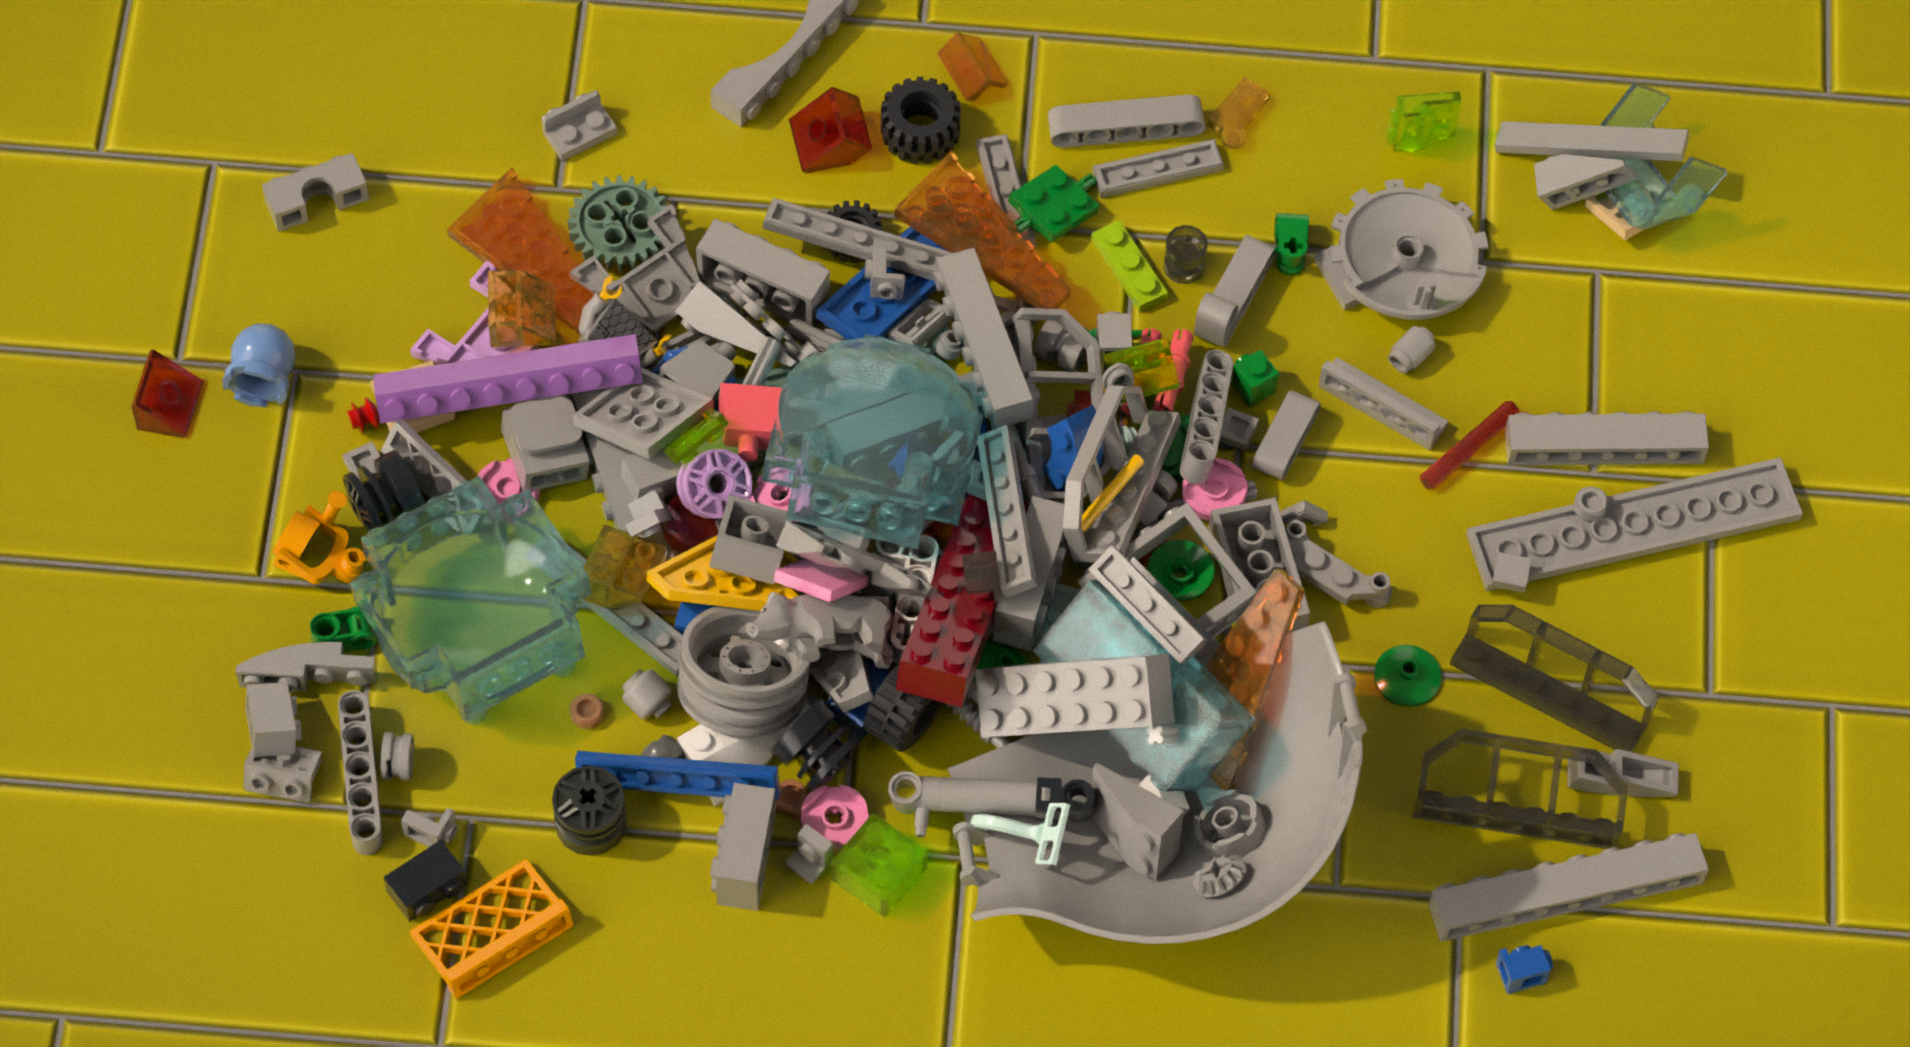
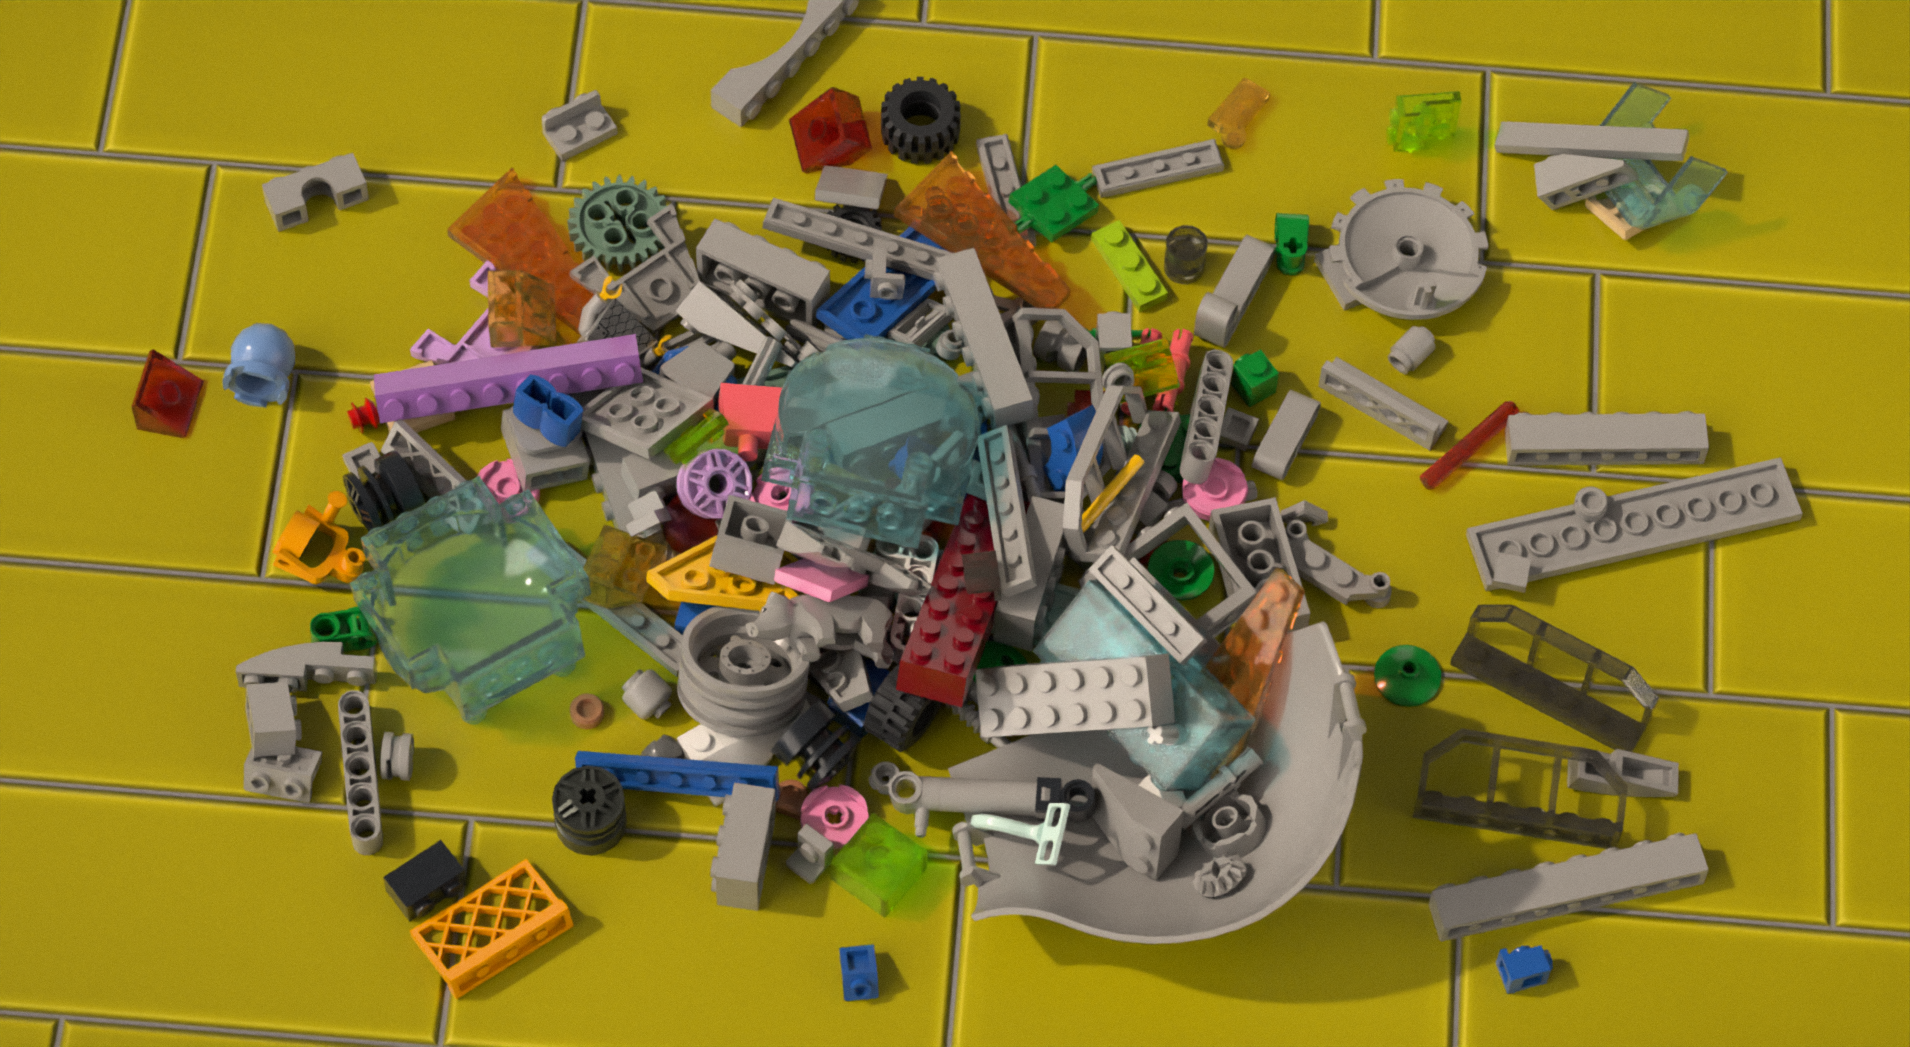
(426, 831): light grey bracket -> none
(547, 410): none -> blue brick
(851, 187): none -> light grey tile
(859, 972): none -> blue bracket
(881, 770): none -> light grey plate
(970, 65): clear orange panel -> none
(1126, 121): light grey beam -> none
(1220, 785): none -> light grey pin

